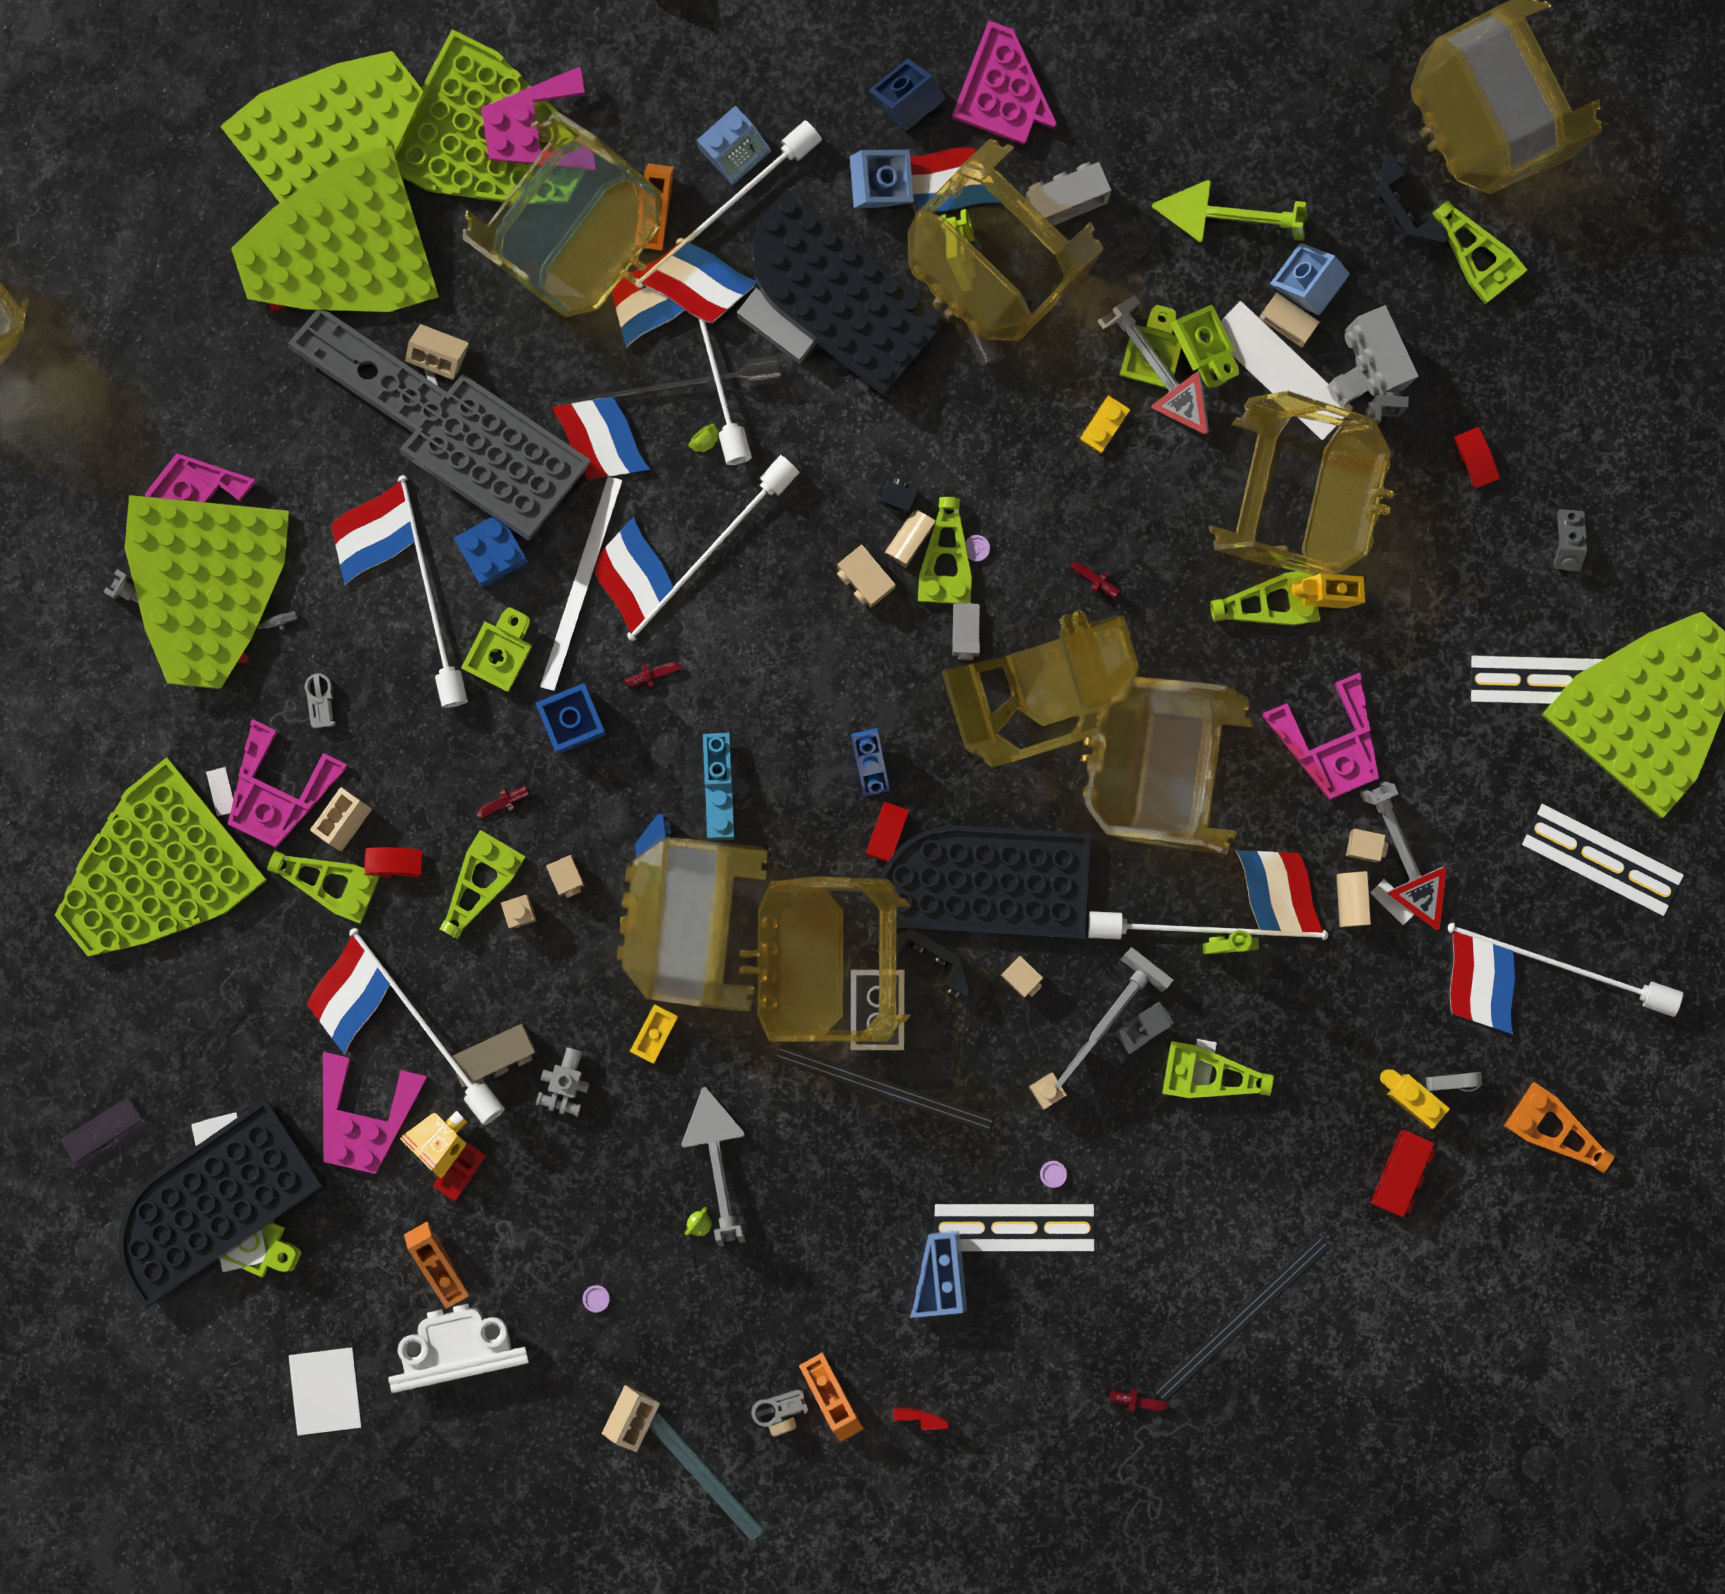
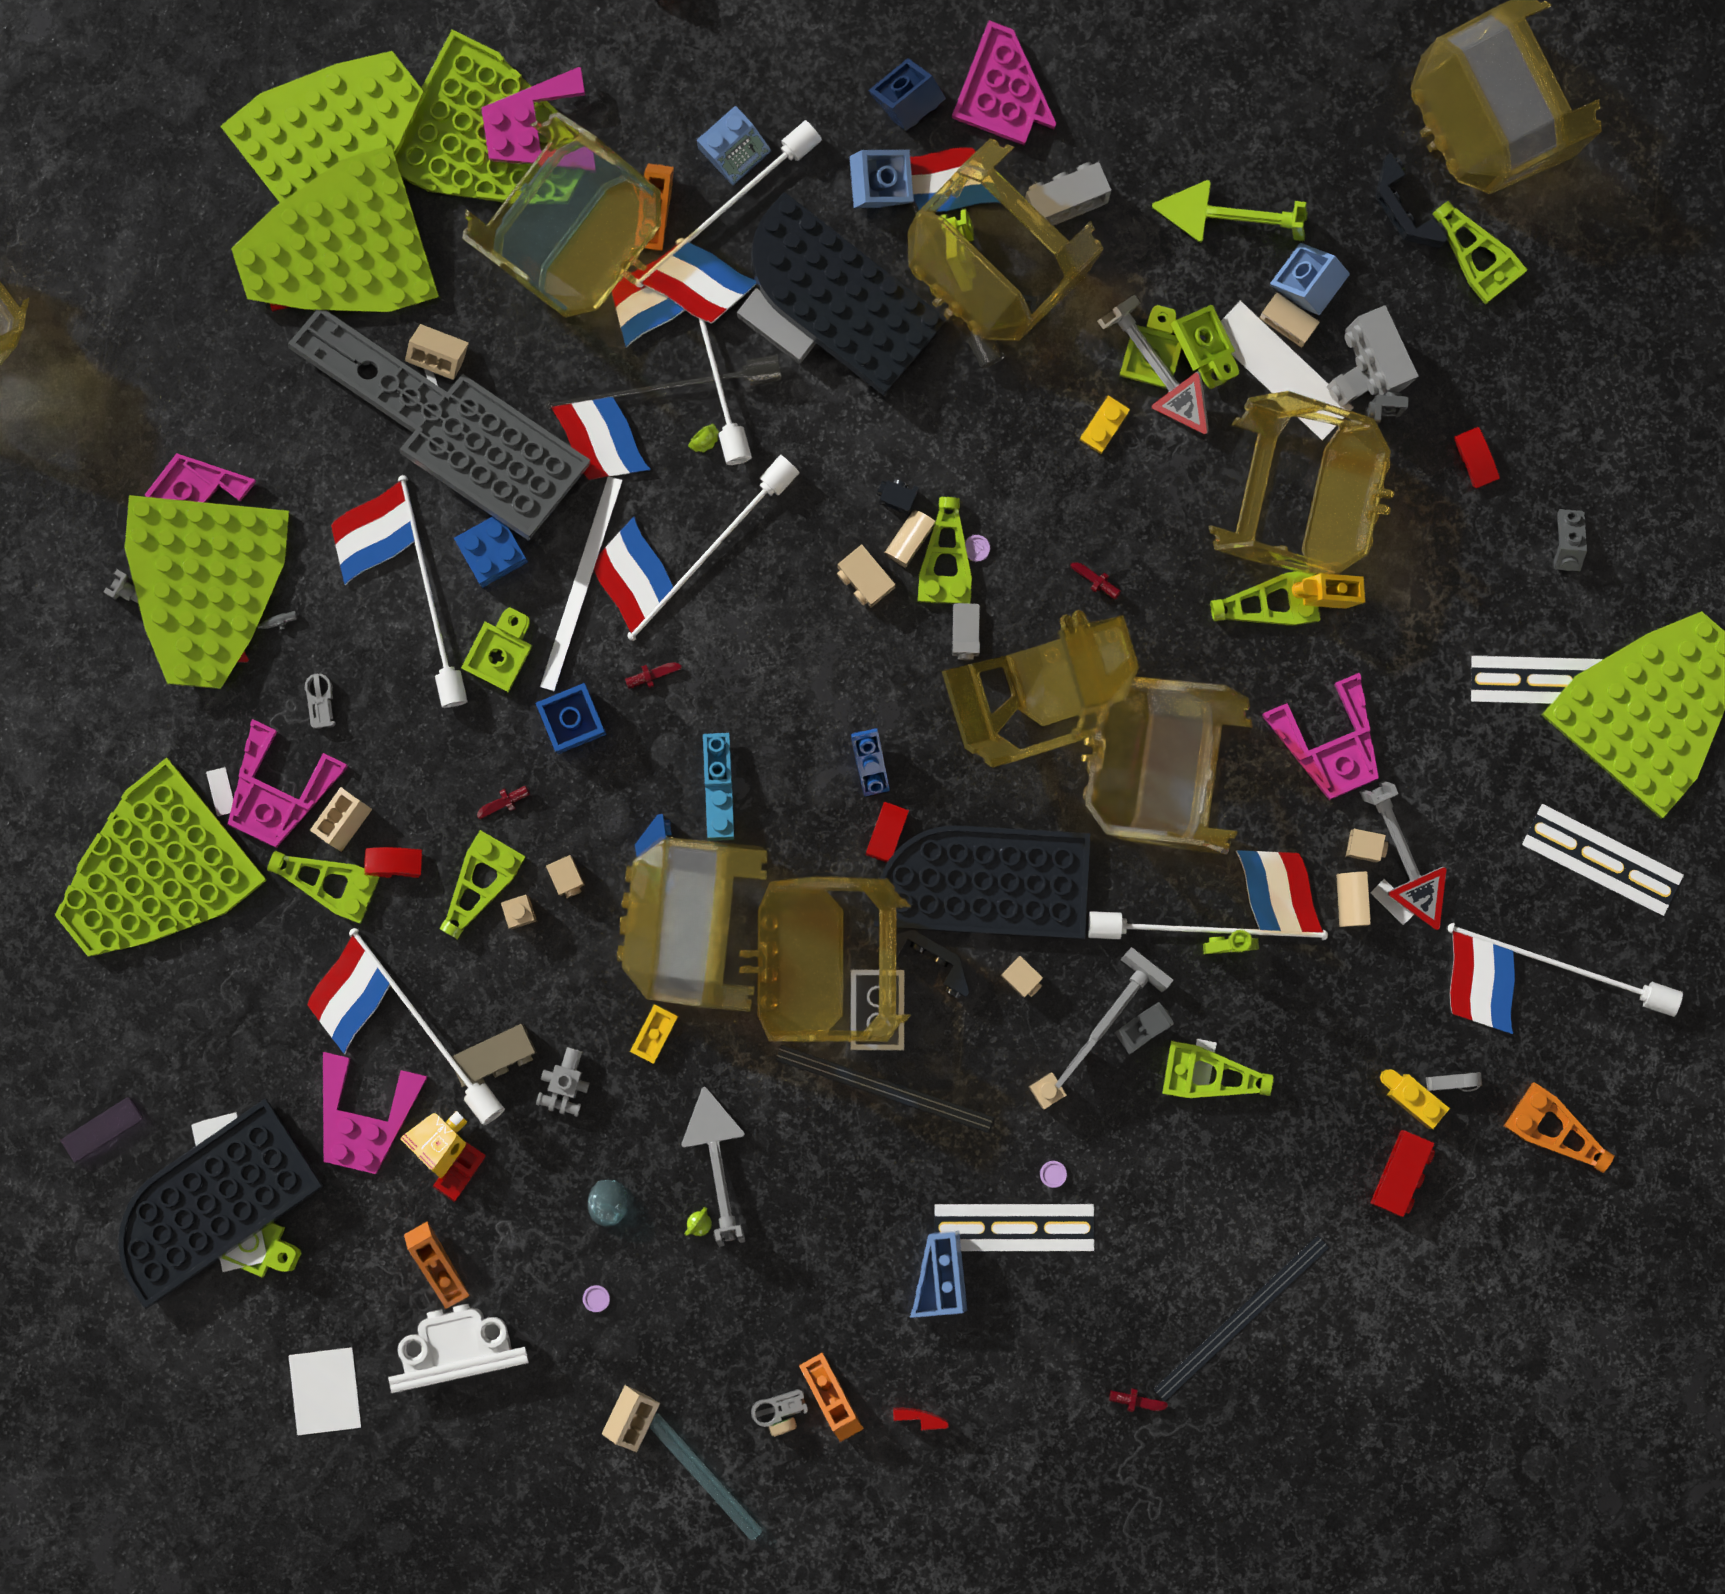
(607, 1202): none -> clear light blue hair

